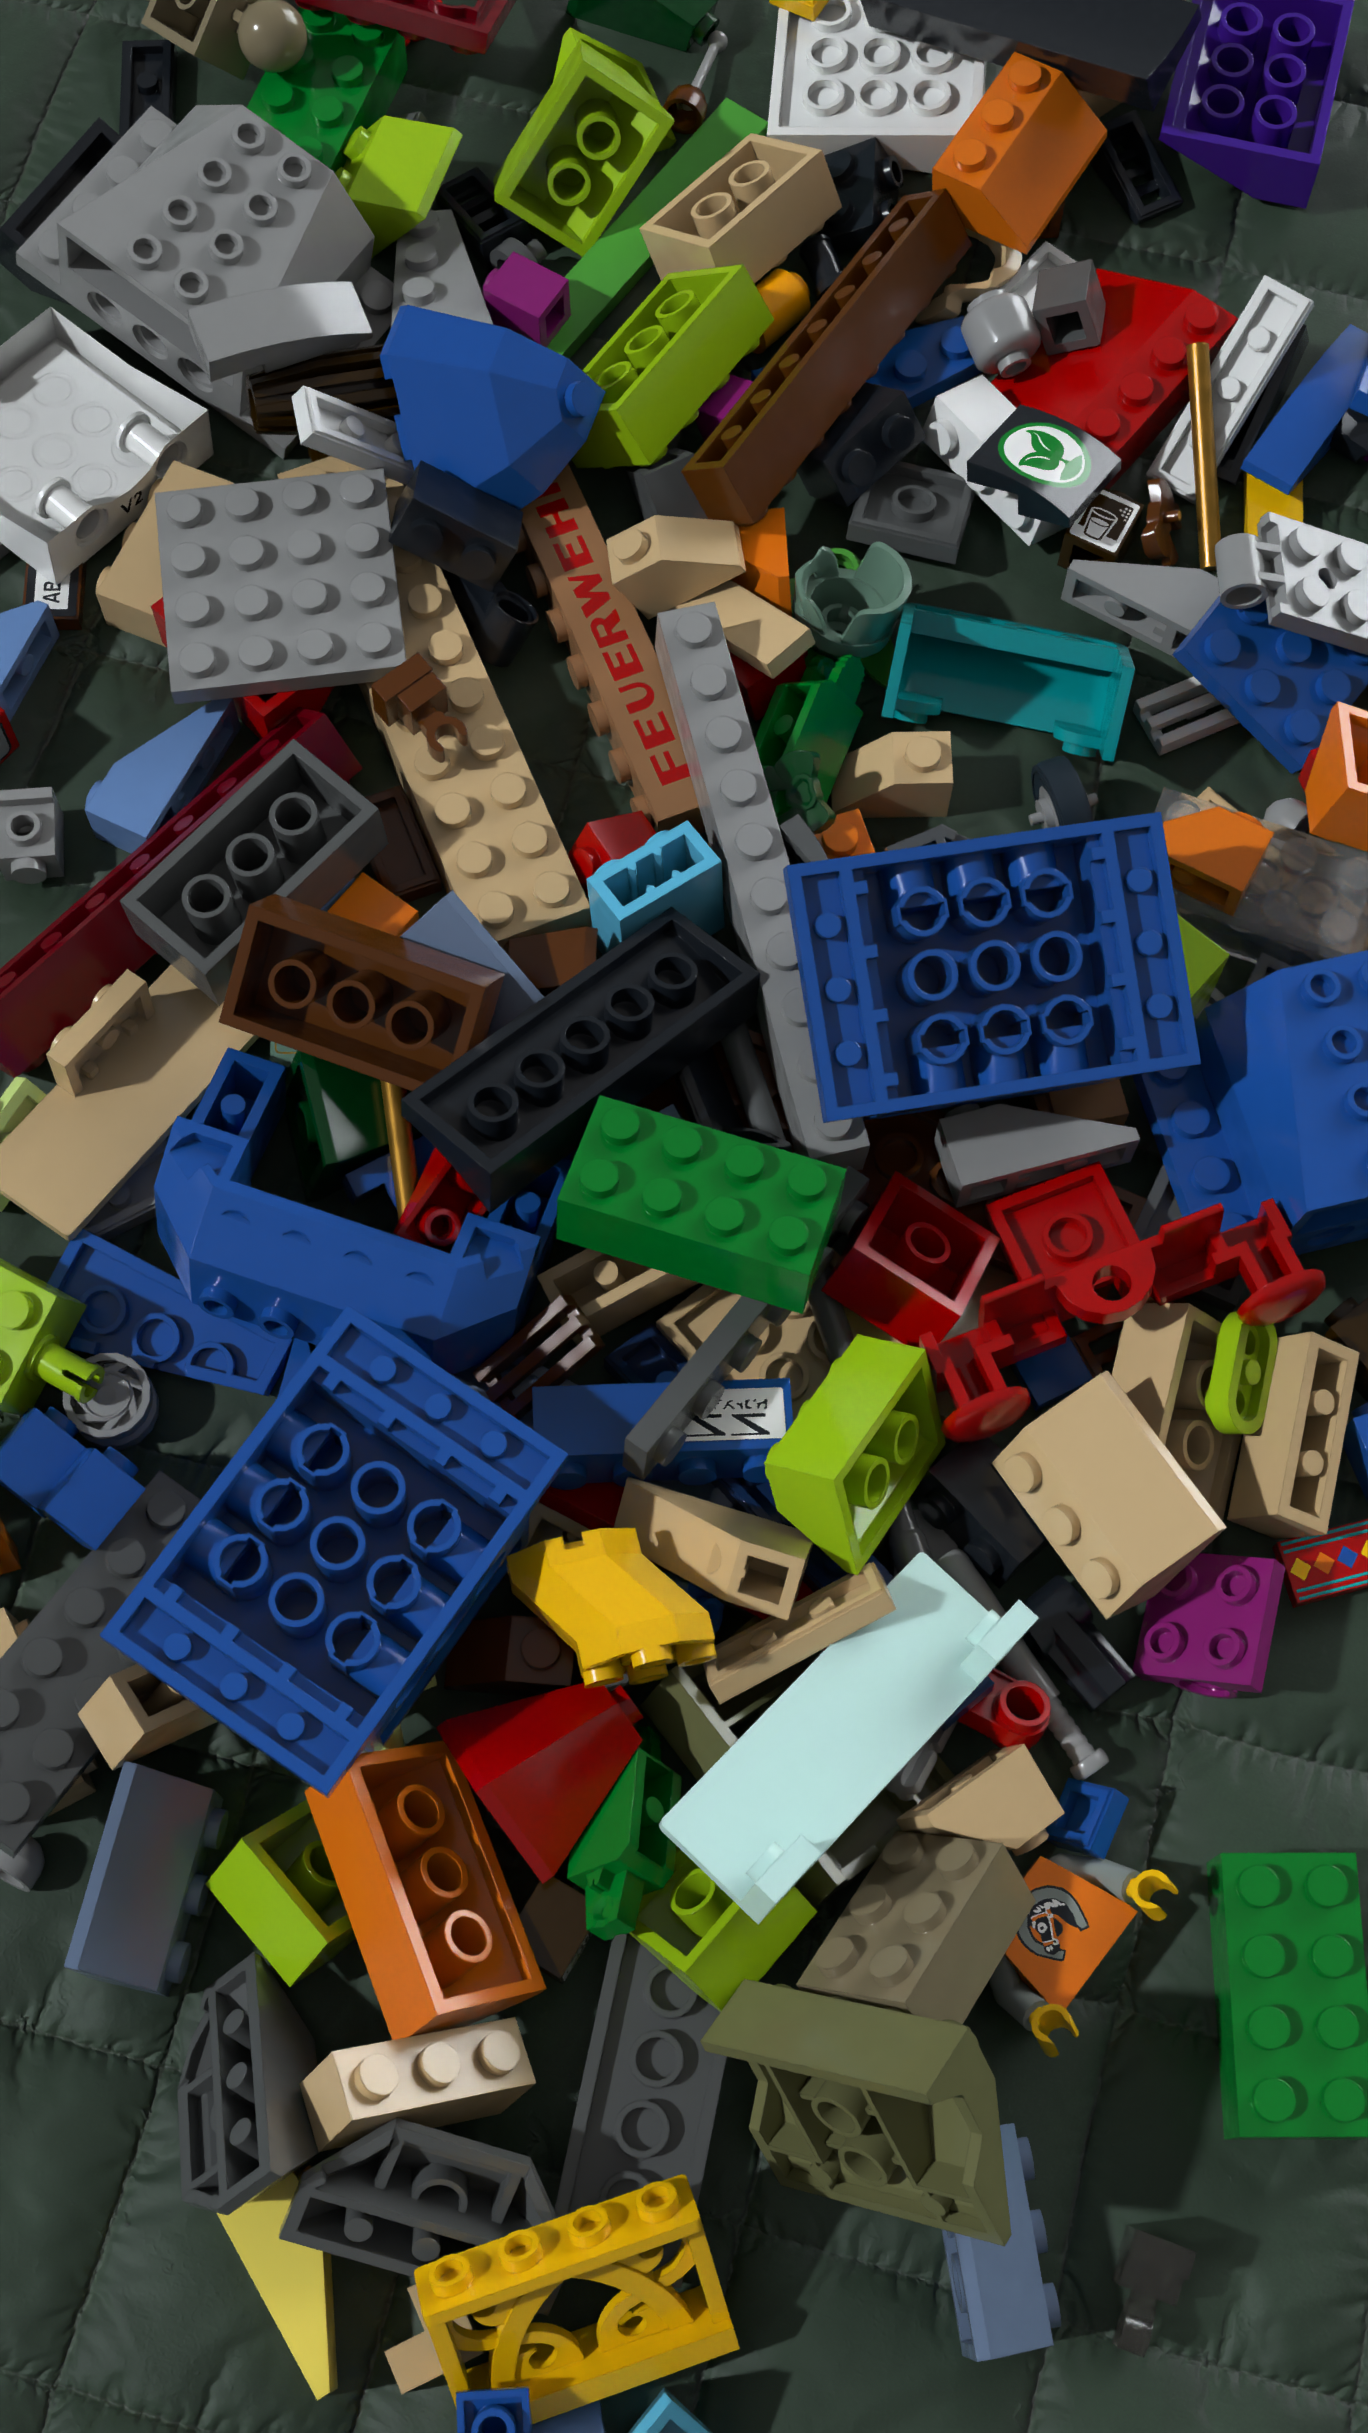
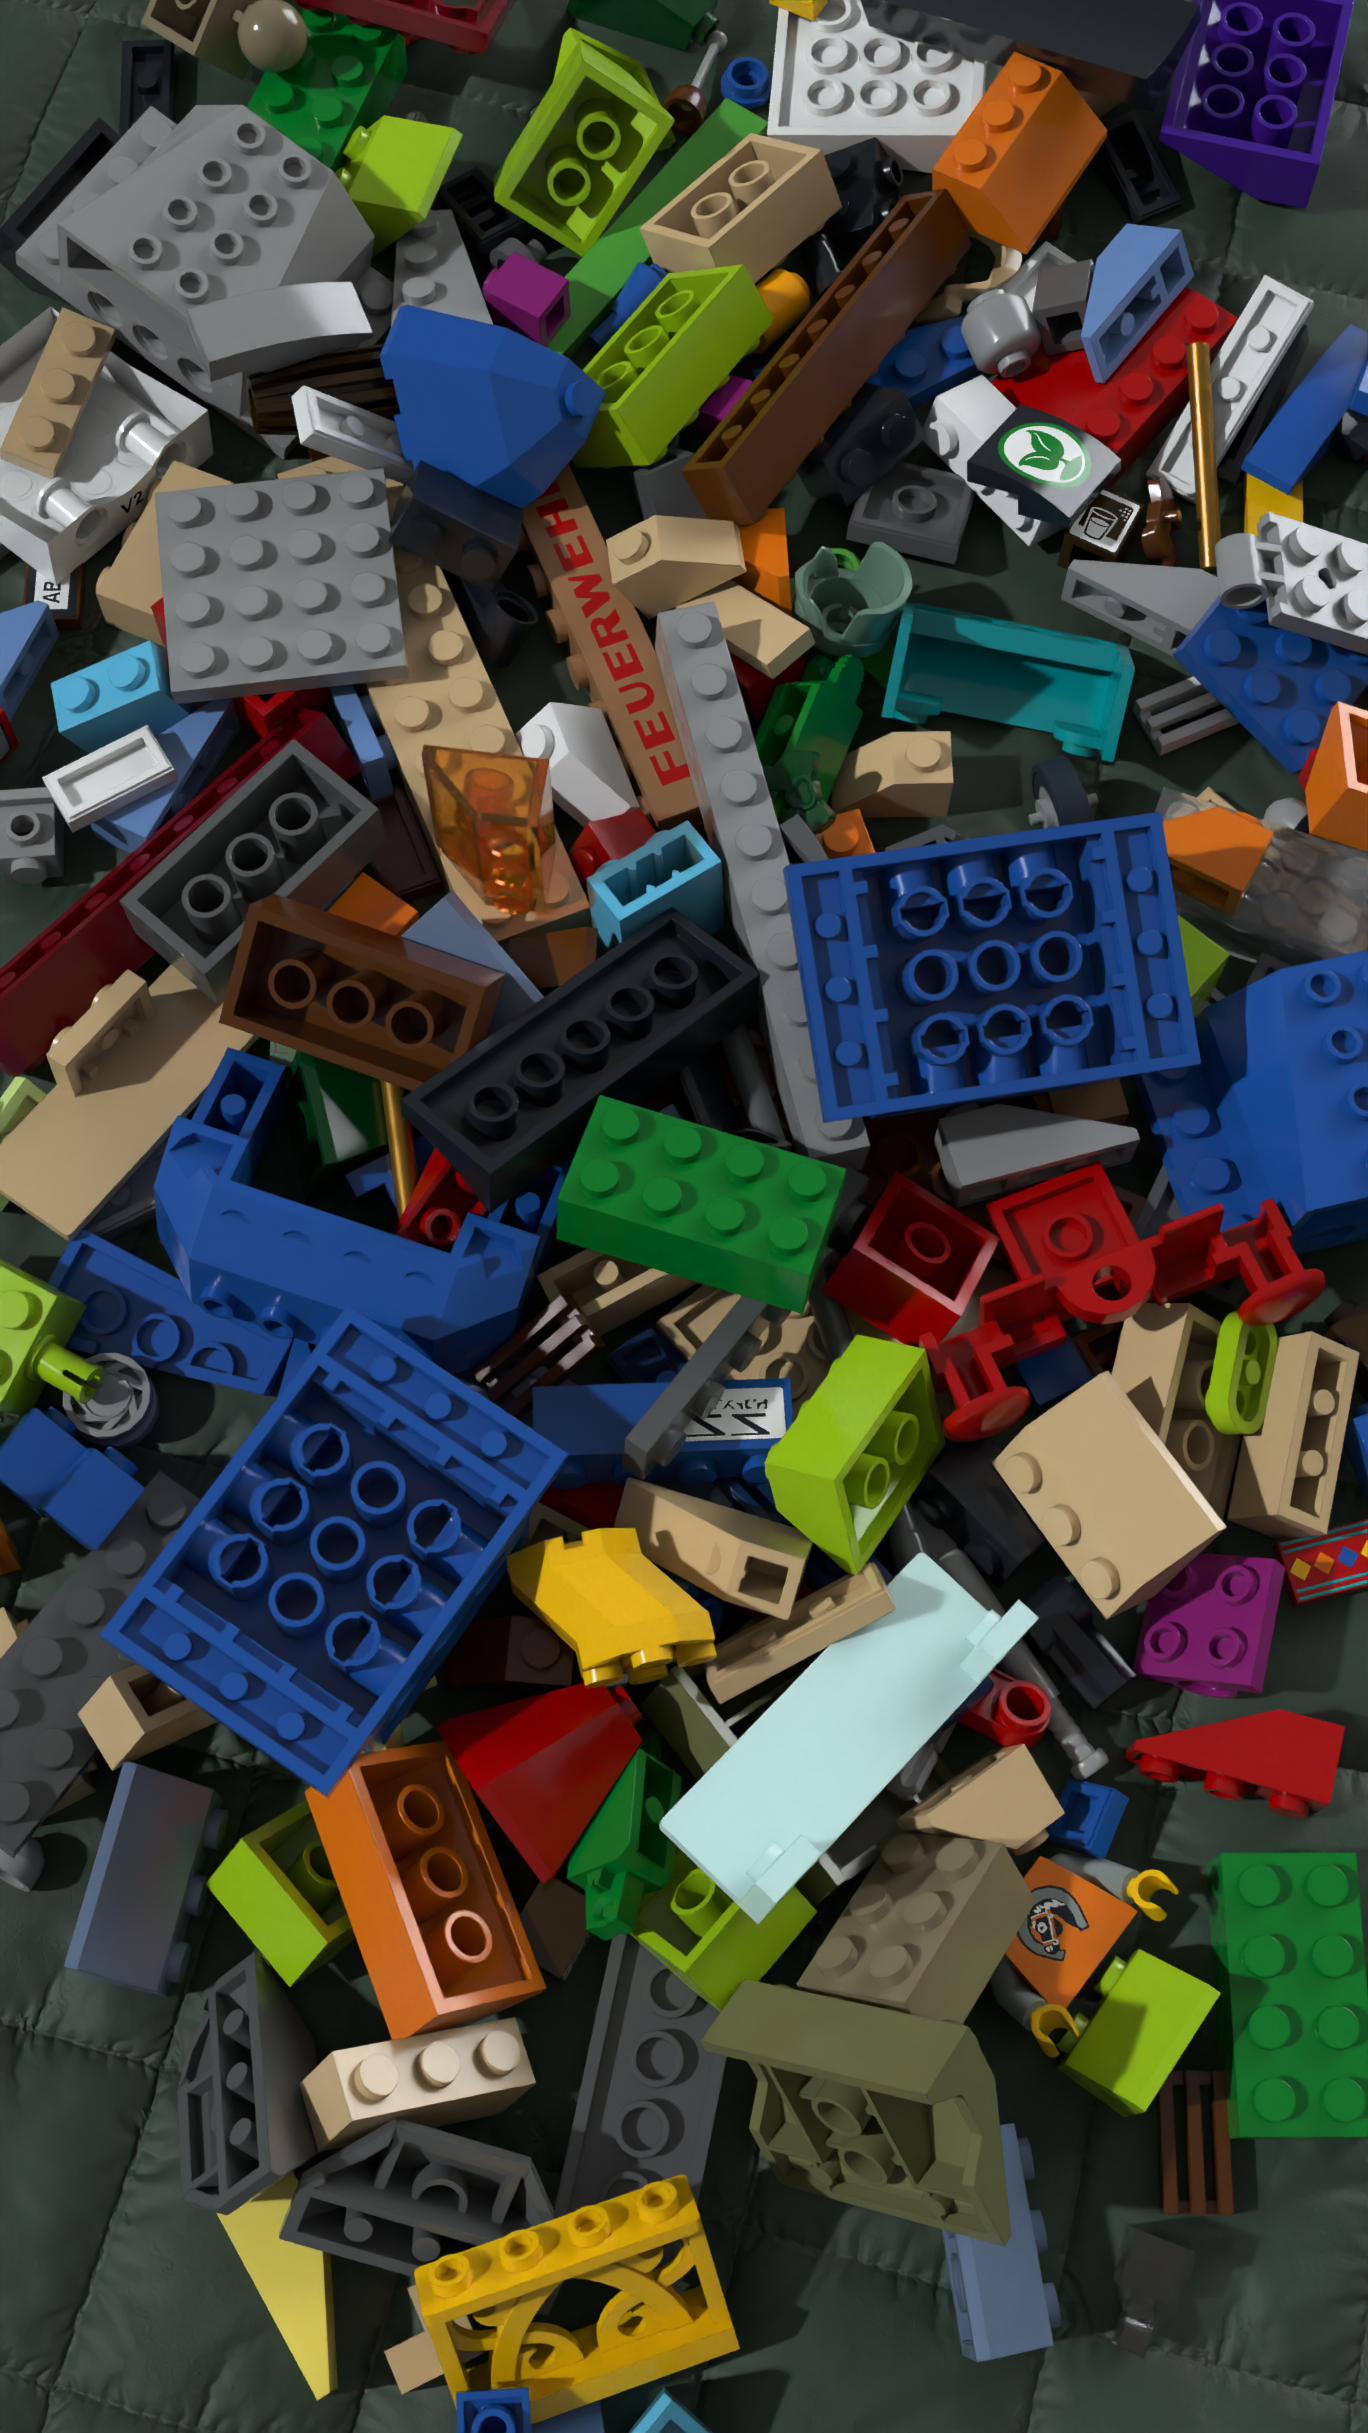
(57, 393): none -> tan plate
(110, 778): none -> white tile
(117, 698): none -> medium azure brick
(375, 754): none -> medium blue plate
(420, 702): reddish brown piece -> none
(494, 823): none -> clear orange slope
(583, 761): none -> white slope
(635, 291): none -> blue cone
(747, 82): none -> blue plate
(1130, 291): none -> medium blue slope
(1134, 2031): none -> lime slope
(1220, 2143): none -> reddish brown tile
(1261, 1755): none -> red slope

